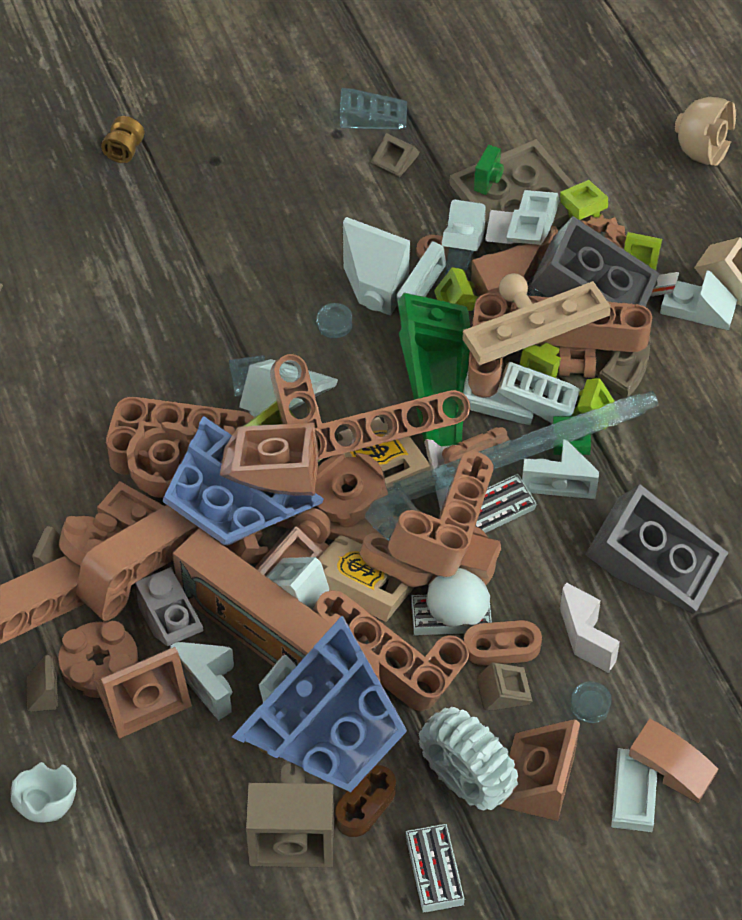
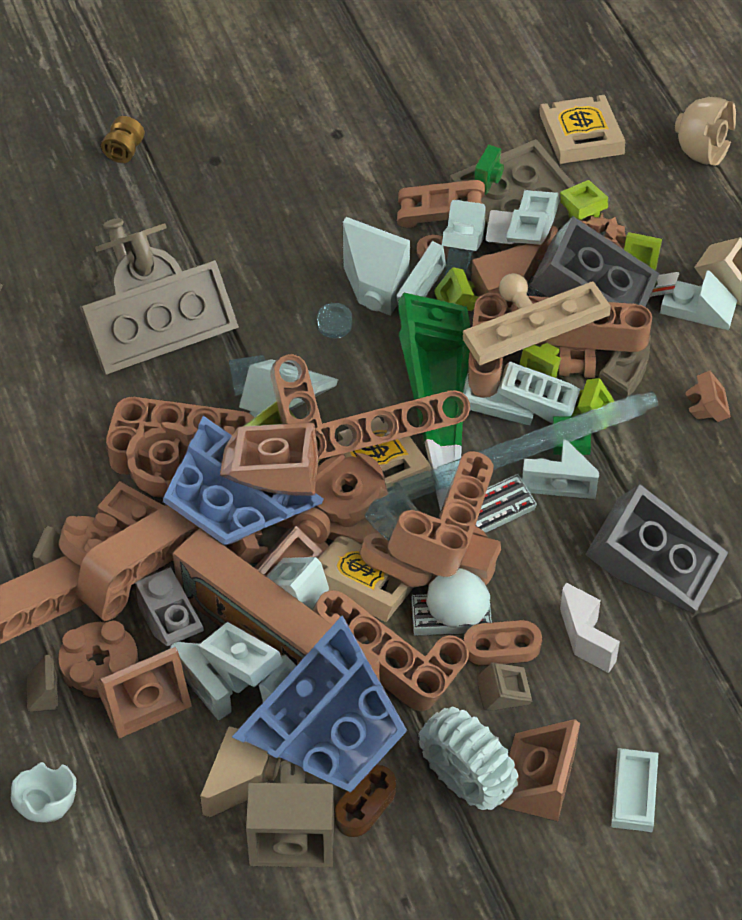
(156, 310): none -> dark tan plate
(232, 771): none -> tan slope
(239, 657): none -> light aqua slope
(360, 110): clear light blue slope -> none
(394, 155): dark tan slope -> none
(434, 868): tile -> none
(435, 201): none -> nougat plate
(476, 443): nougat axle -> none
(578, 121): none -> tan container
(591, 702): clear light blue tile -> none
(670, 755): nougat slope -> none
(711, 397): none -> nougat tile

